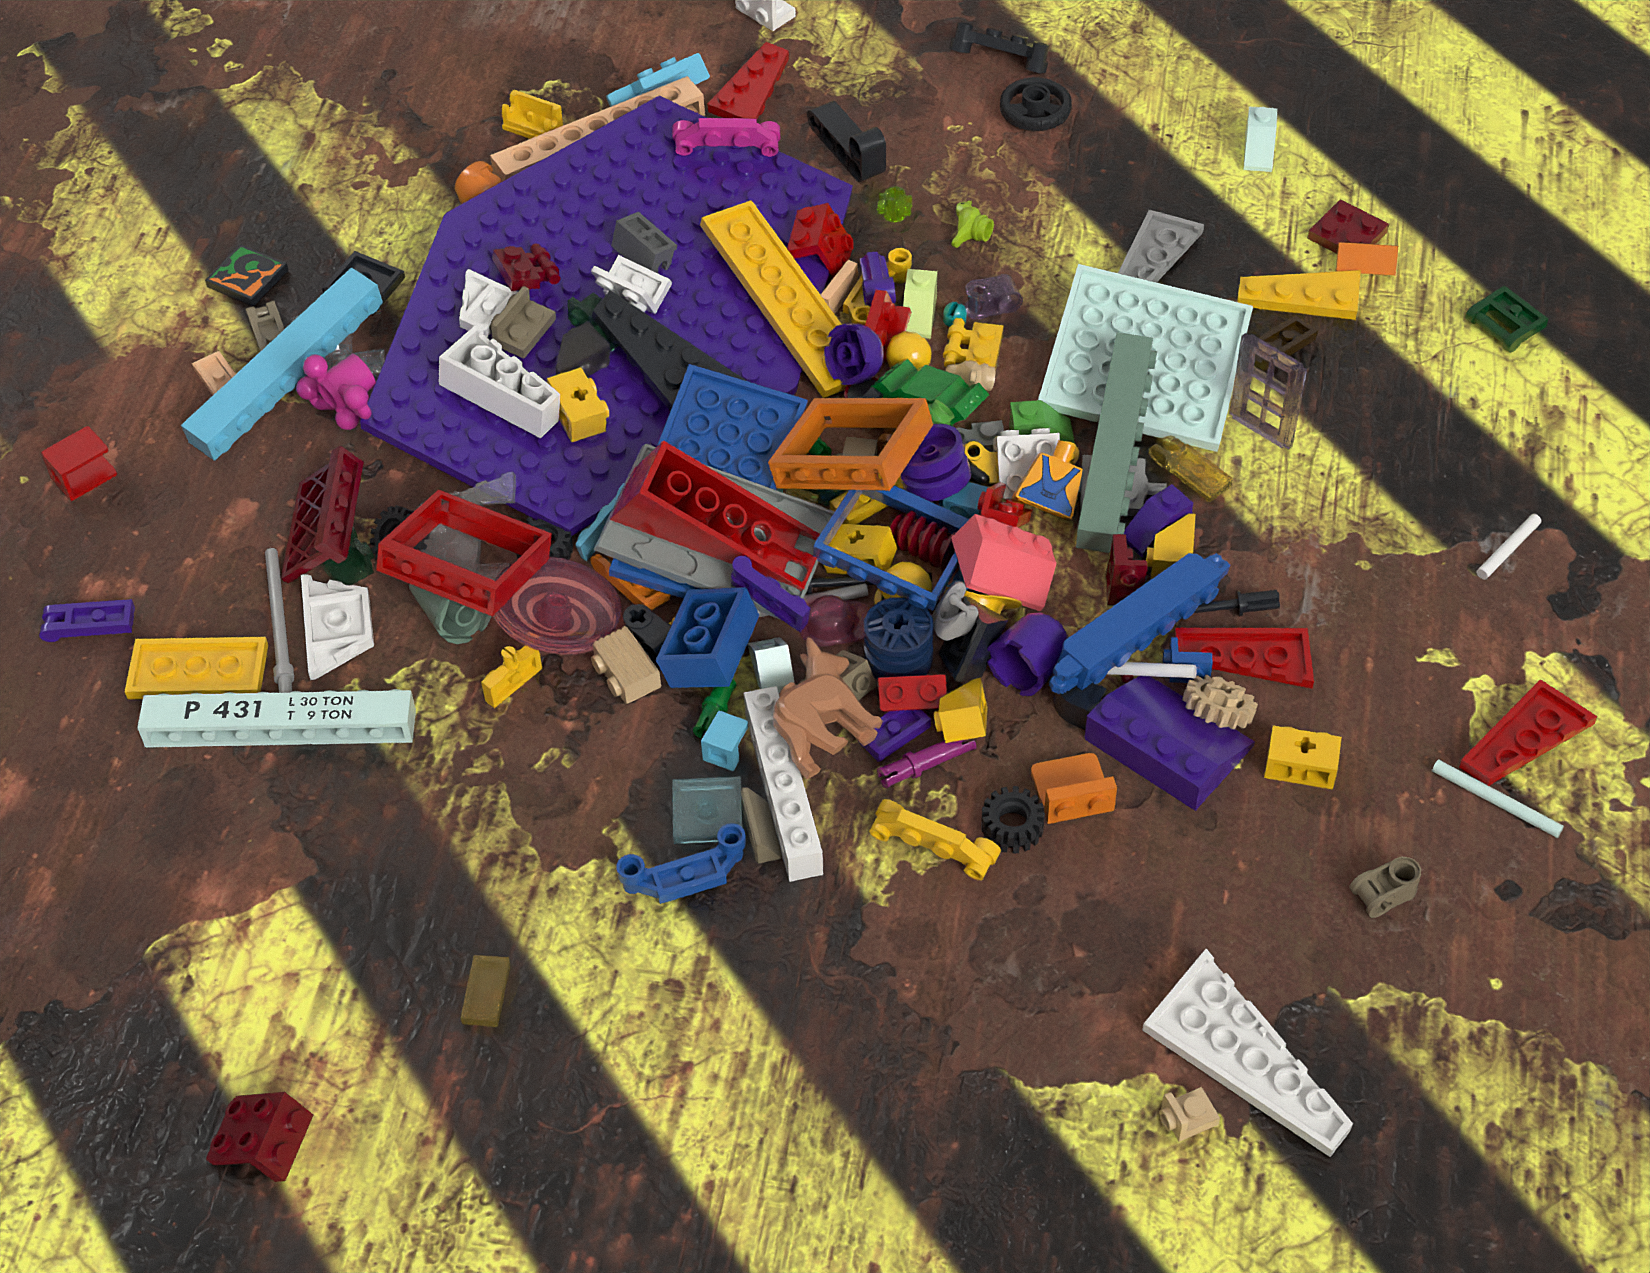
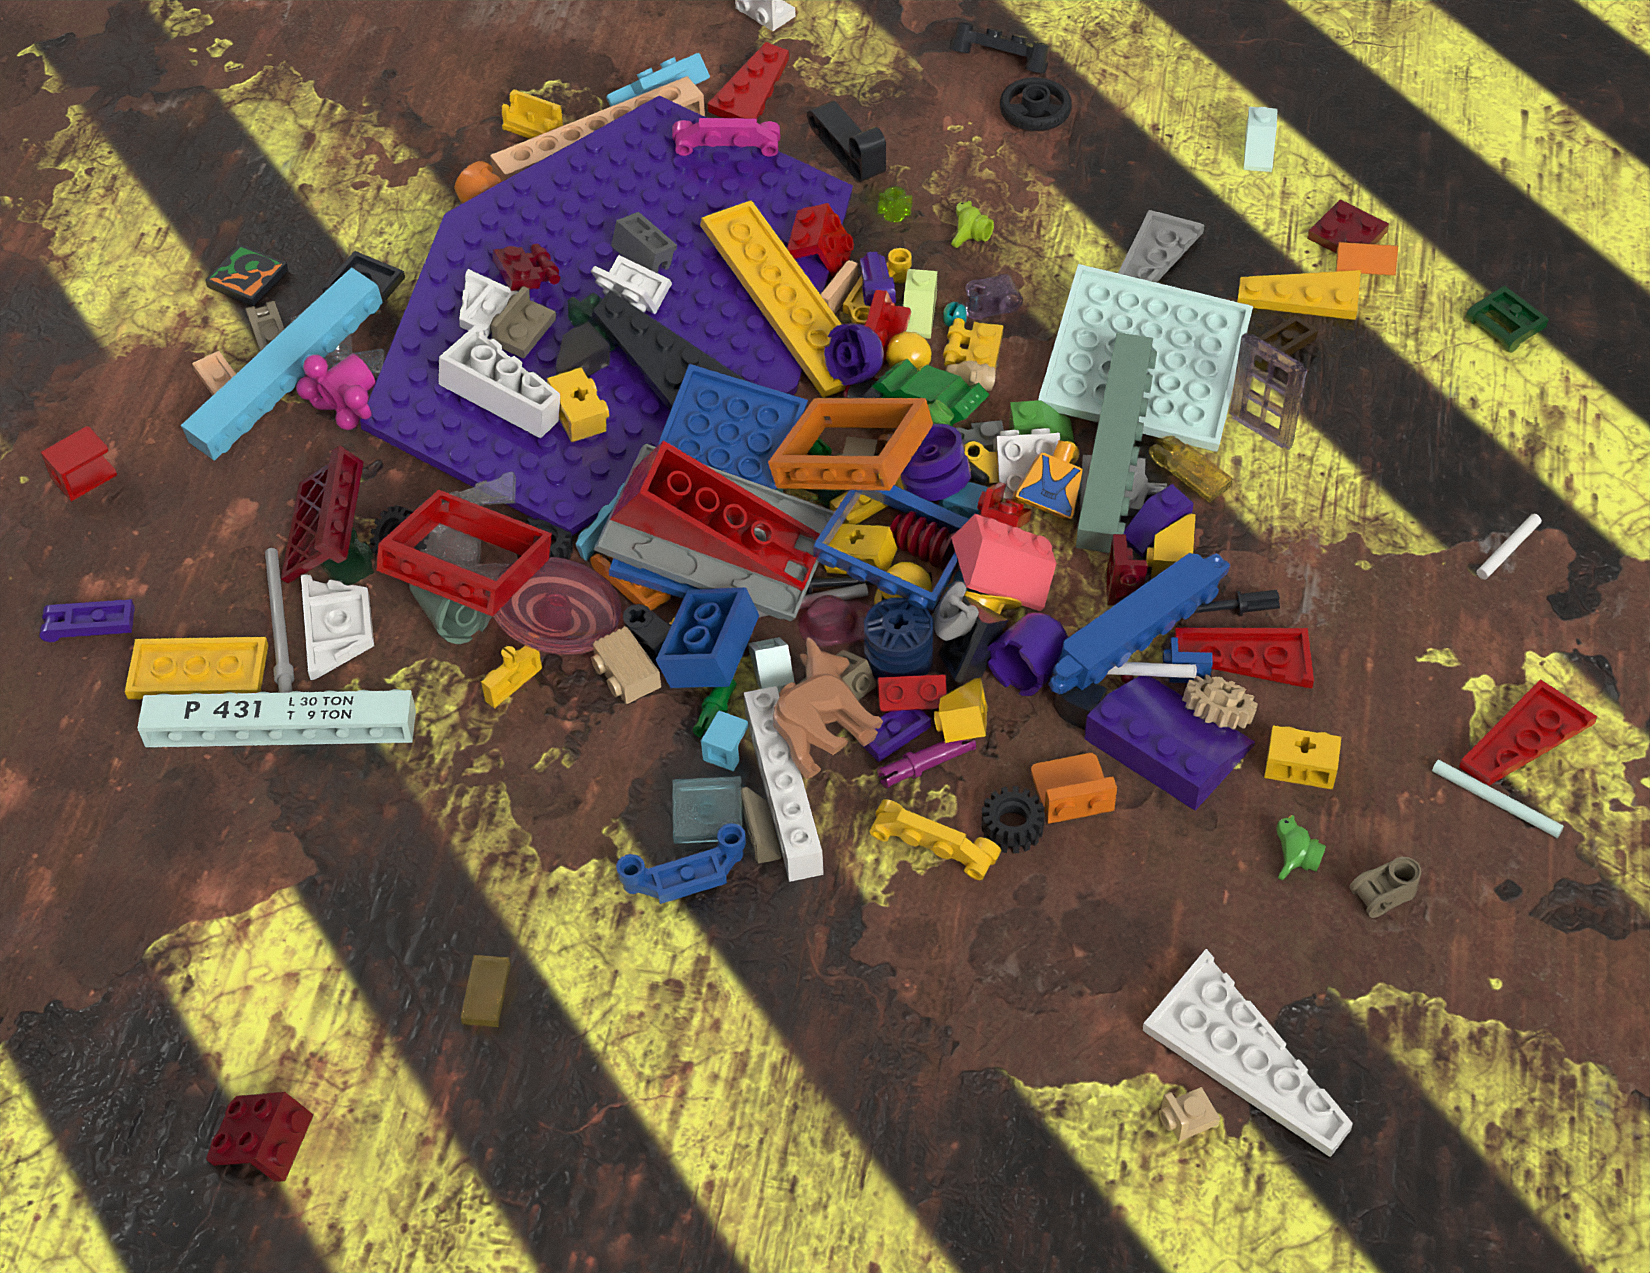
(769, 594): dark purple plate -> none
(1298, 847): none -> bright green animal

